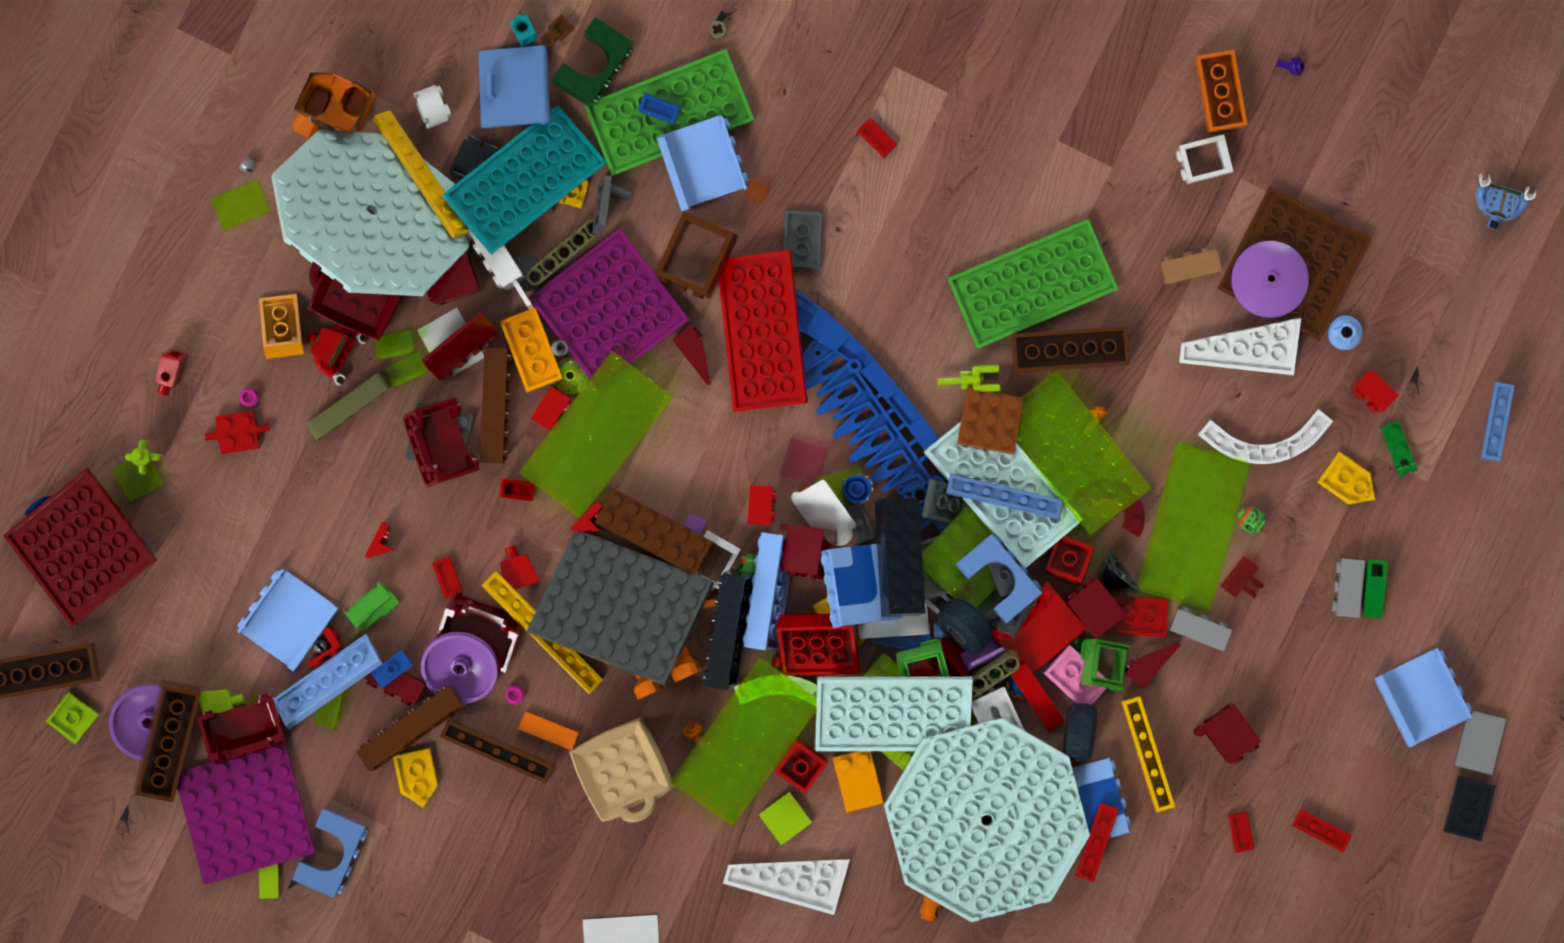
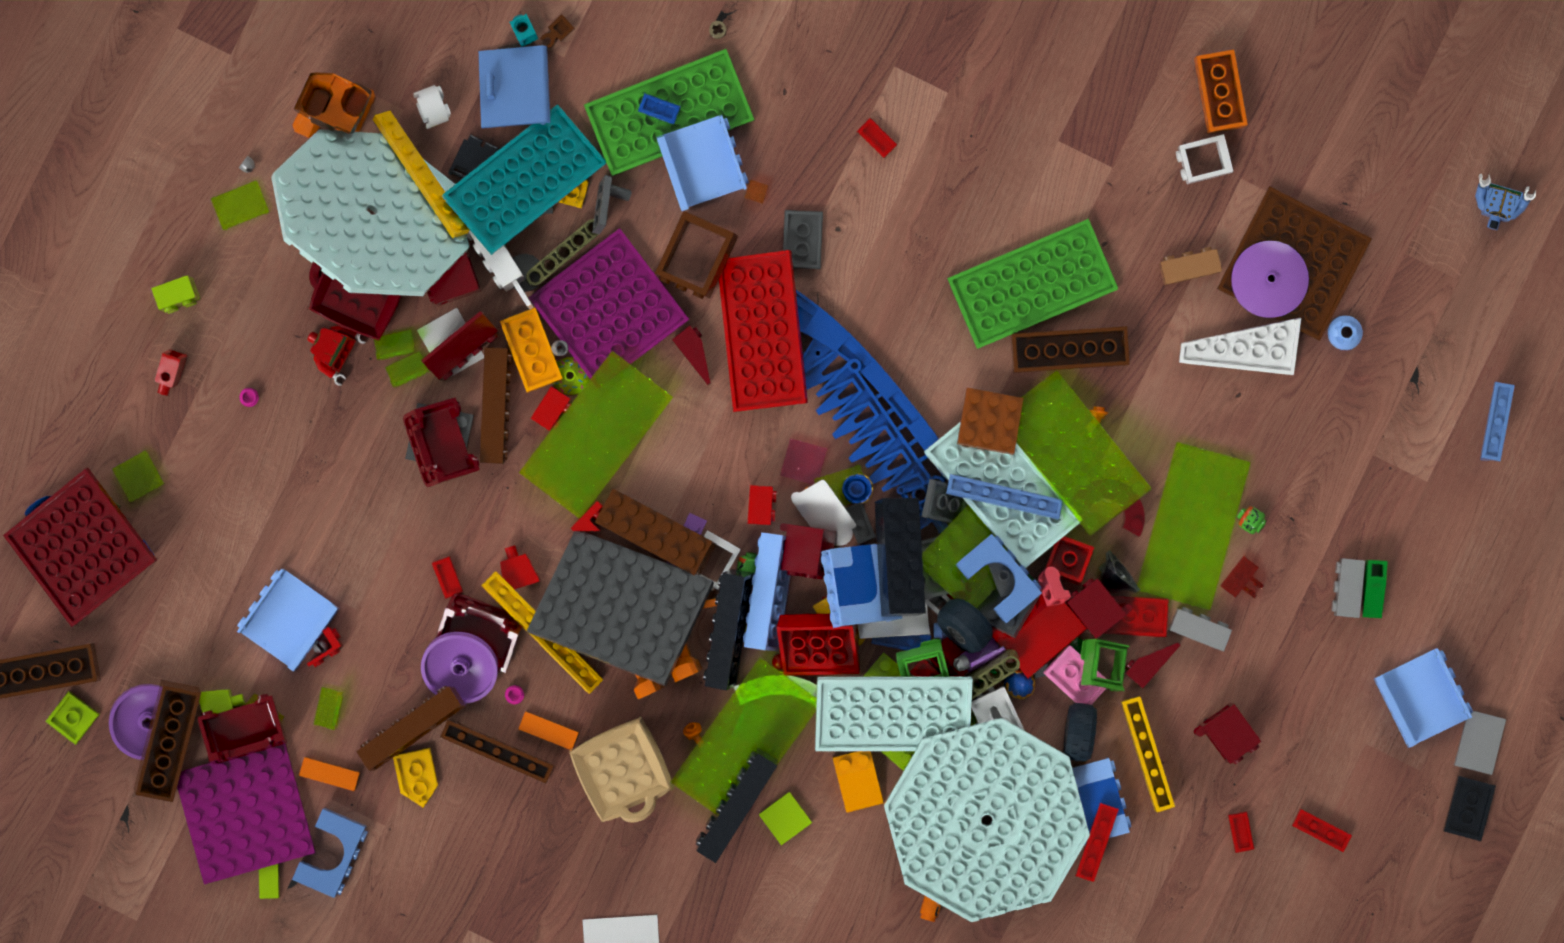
(142, 457): lime plant -> none
(176, 294): none -> lime brick
(237, 432): red plate -> none
(281, 326): light orange slope -> none
(327, 681): light blue plate -> none
(329, 774): none -> orange tile
(349, 405): olive beam -> none
(372, 606): bright green piece -> none
(377, 547): red slope -> none
(391, 669): blue plate -> none
(404, 686): dark red brick -> none
(516, 489): red slope -> none
(588, 88): dark green arch -> none
(736, 805): none -> black brick
(801, 765): red brick -> none
(803, 883): white wing -> none
(961, 663): none -> light grey hinge
(973, 379): lime plant -> none
(1037, 697): red tile -> none
(1052, 587): none -> coral leg
(1267, 453): white plate -> none
(1296, 66): dark purple plate -> none
(1347, 480): yellow tile -> none
(1373, 391): red brick -> none
(1398, 448): green plate -> none

